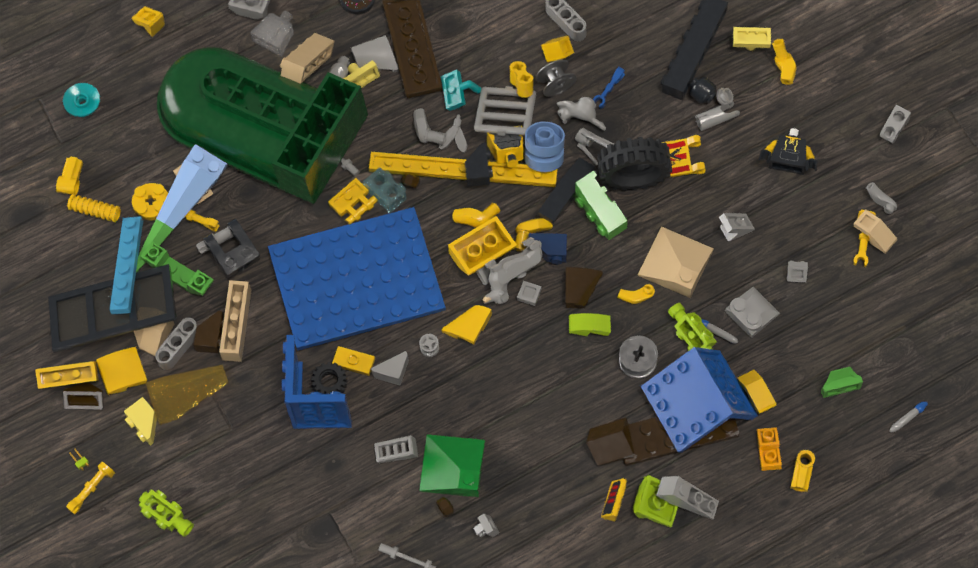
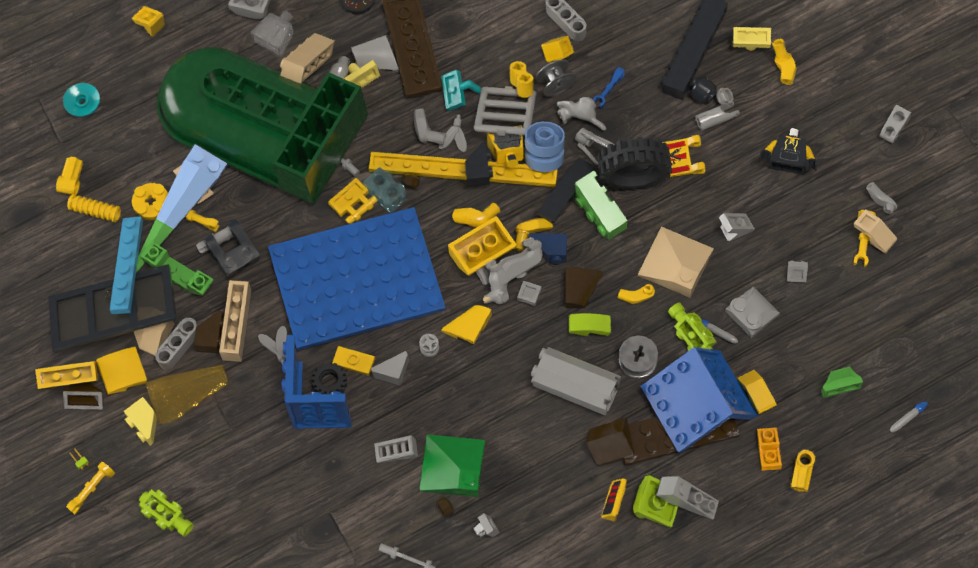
(275, 347): none -> light grey piece
(575, 380): none -> light grey brick

